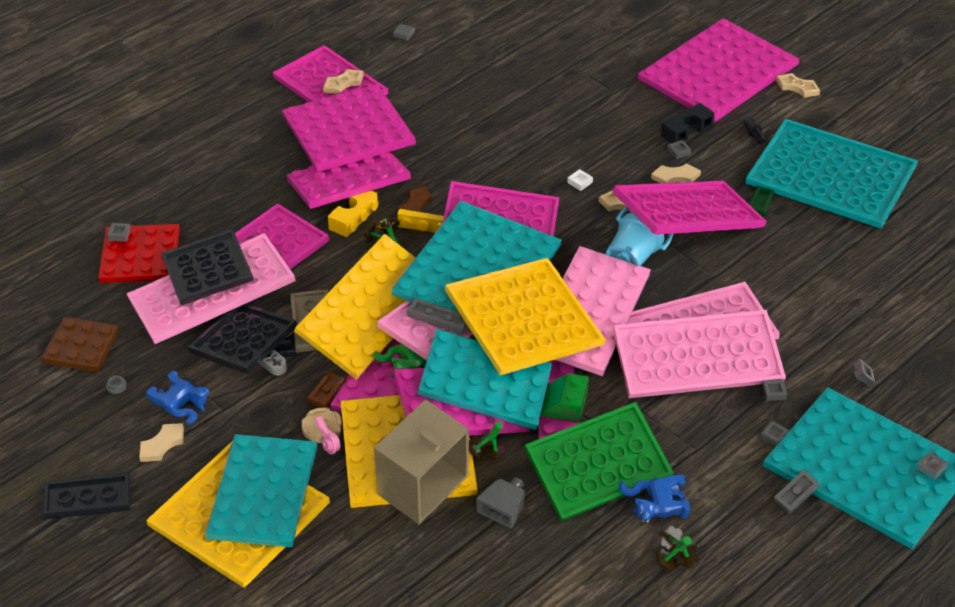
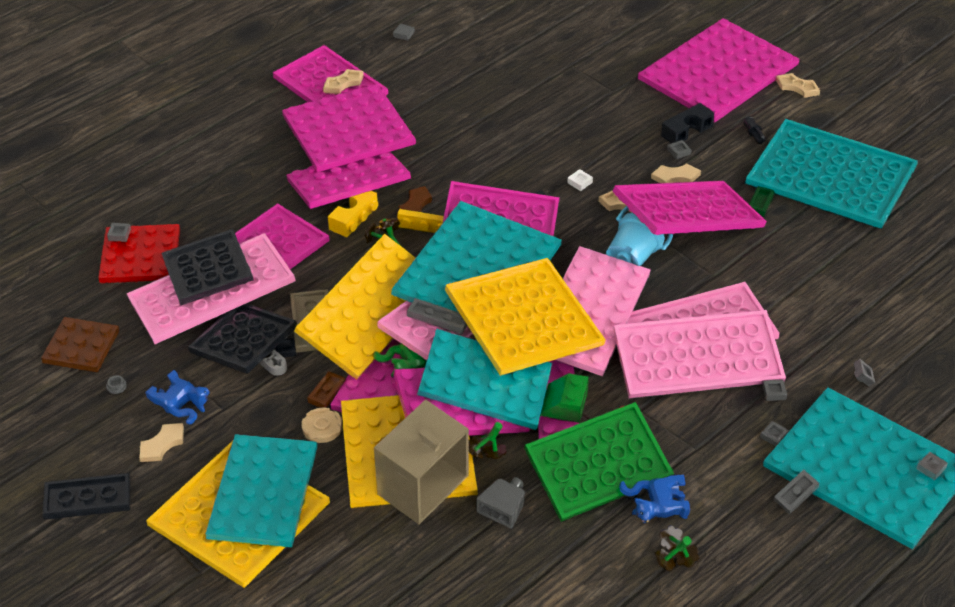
(331, 441): bright pink plate -> none

